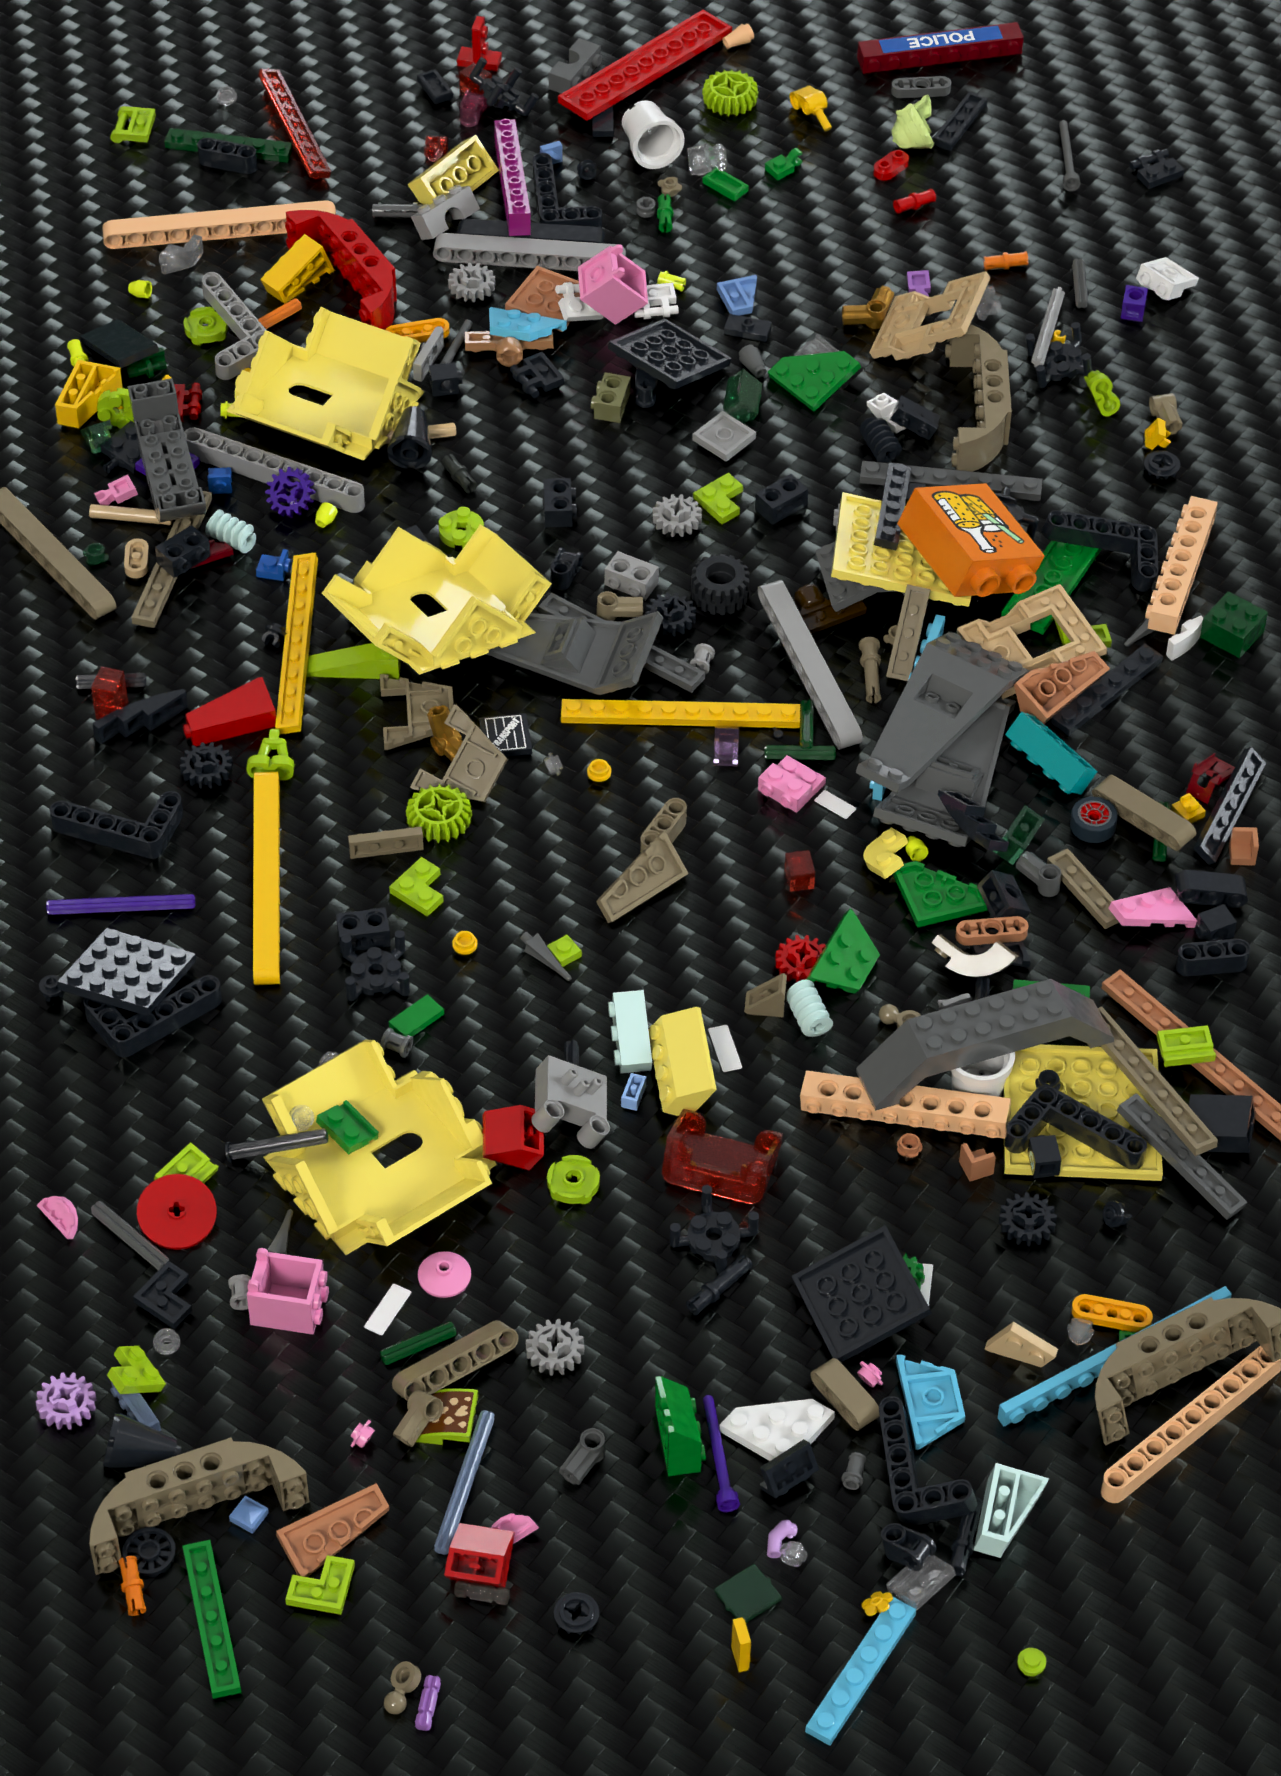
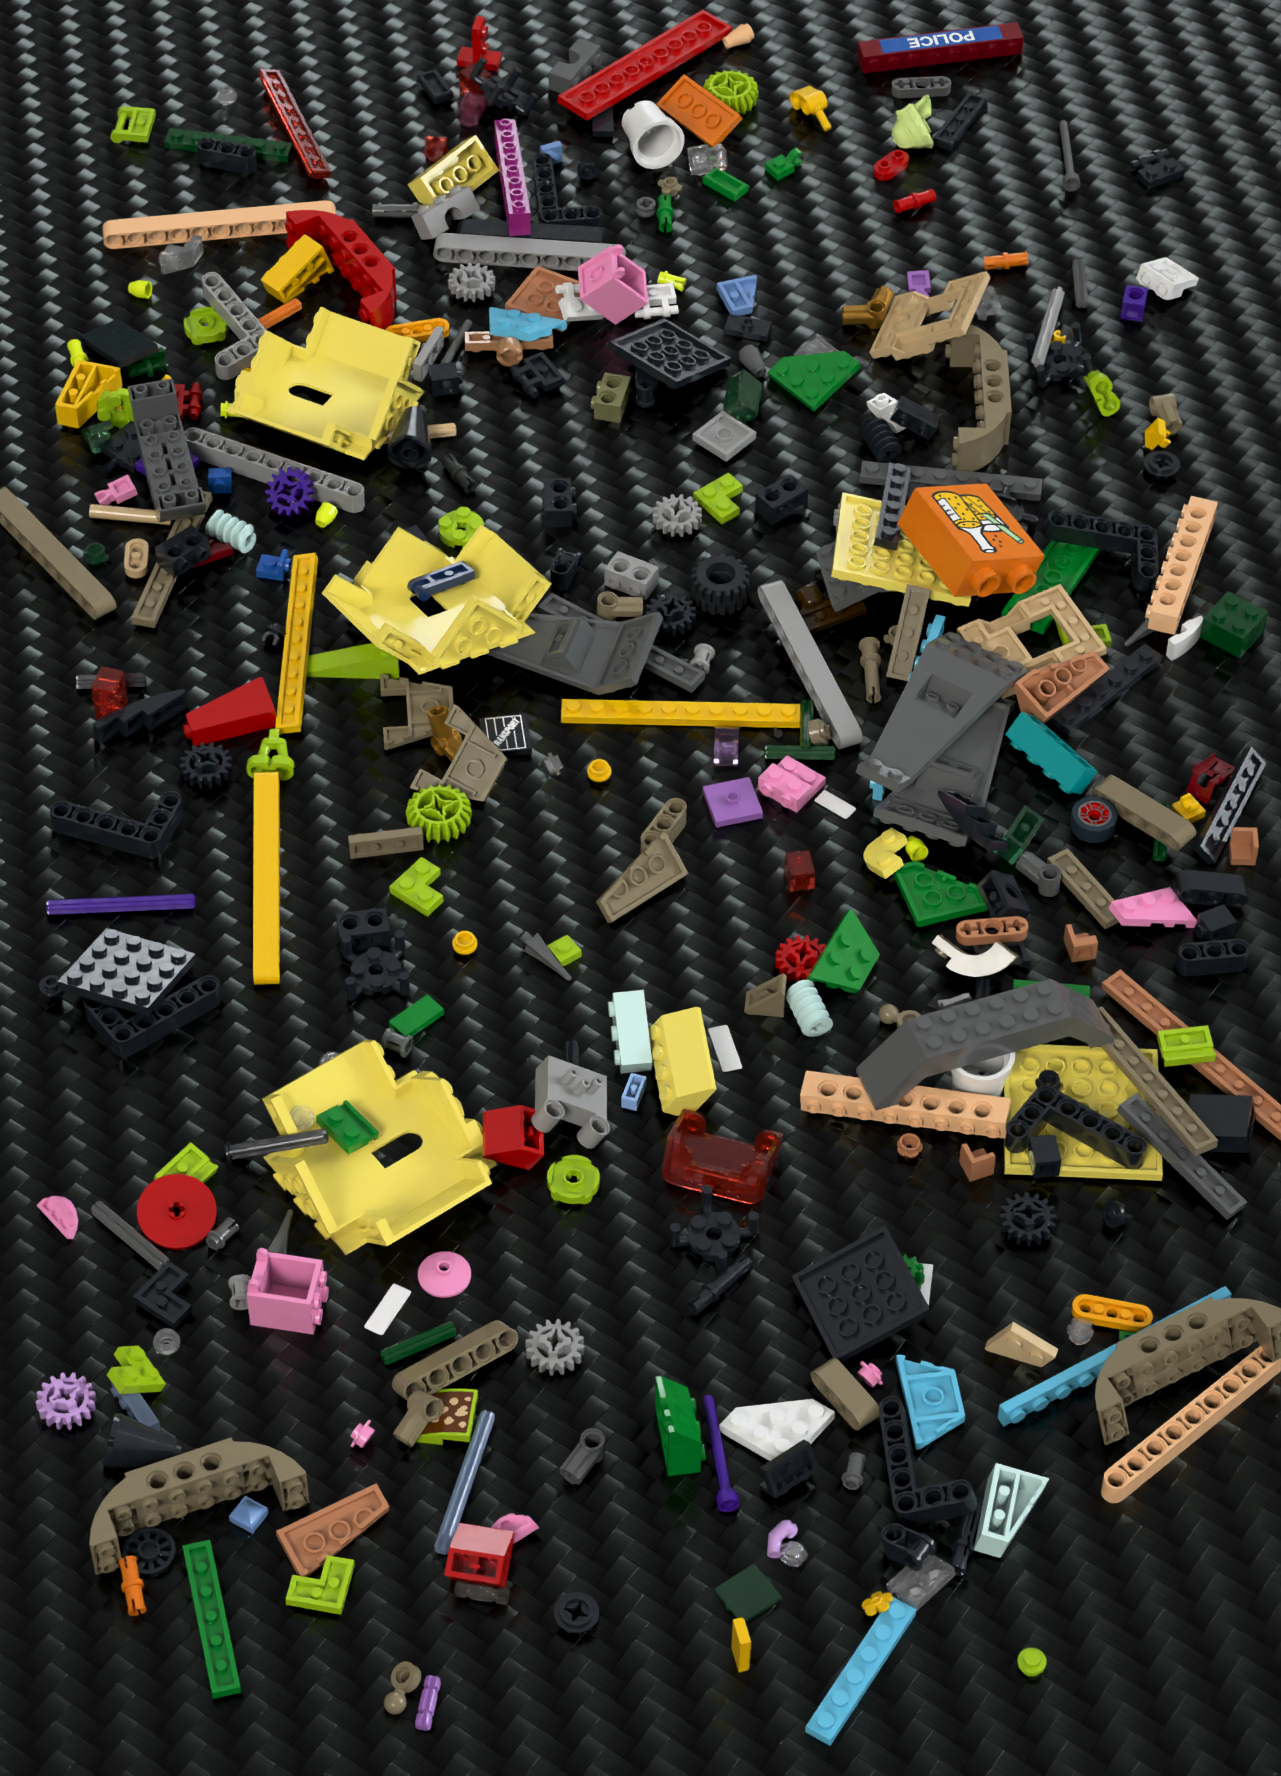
(218, 1237): none -> dark grey pin
(441, 580): none -> dark blue plate
(699, 111): none -> orange plate
(732, 802): none -> medium lavender plate
(819, 732): none -> dark tan plate
(1080, 946): none -> nougat panel

